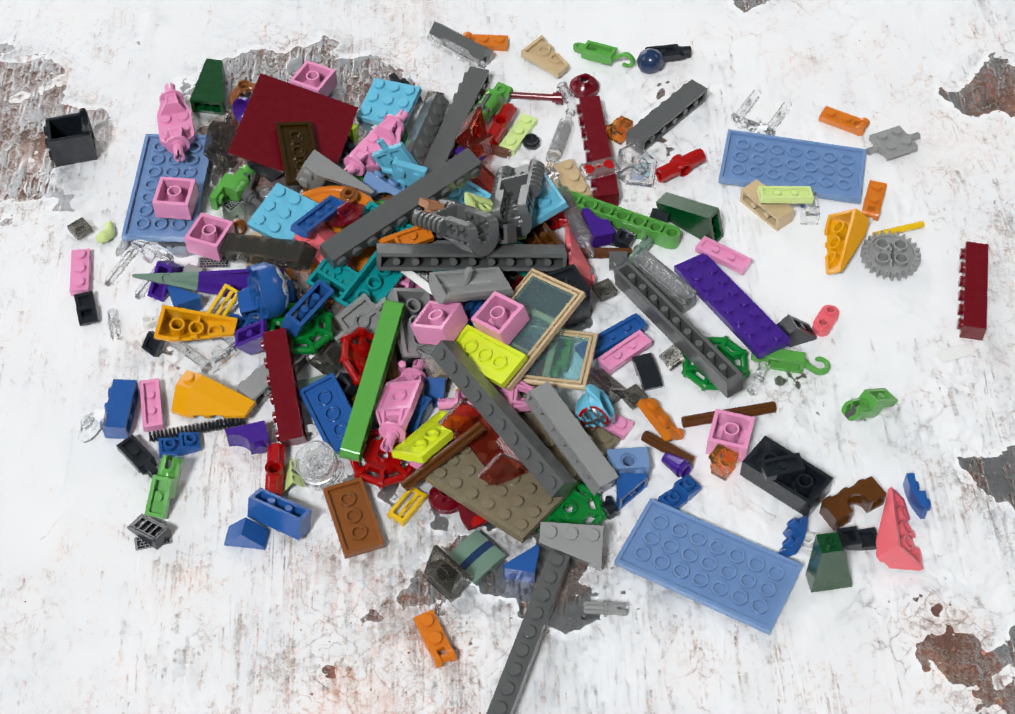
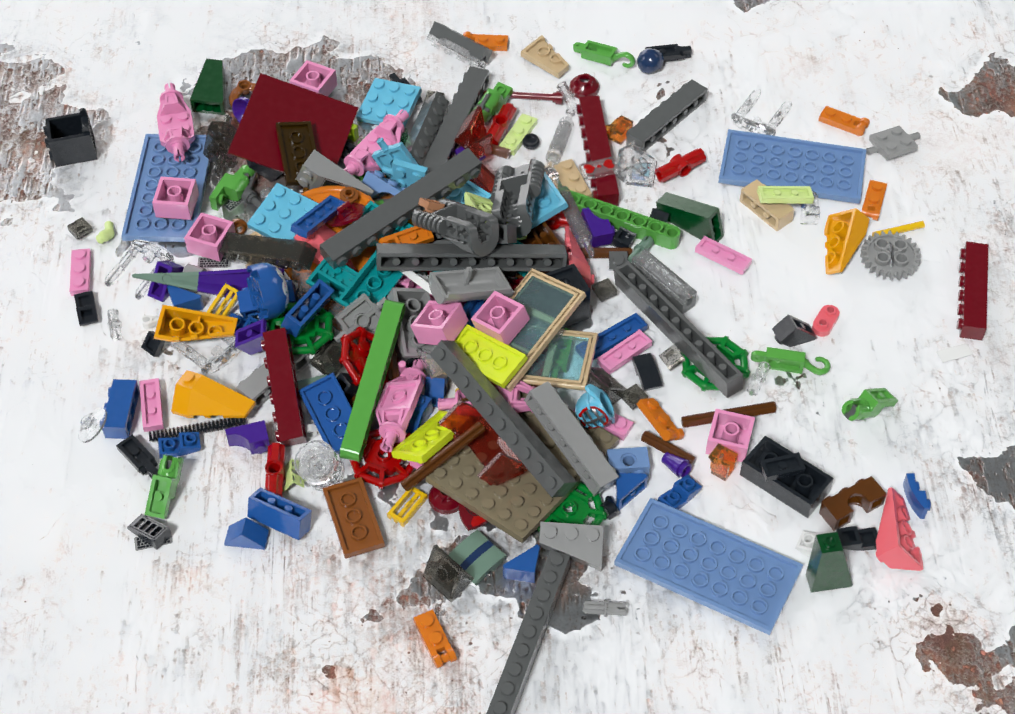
(732, 306): dark purple plate -> none
(795, 535): blue slope -> none

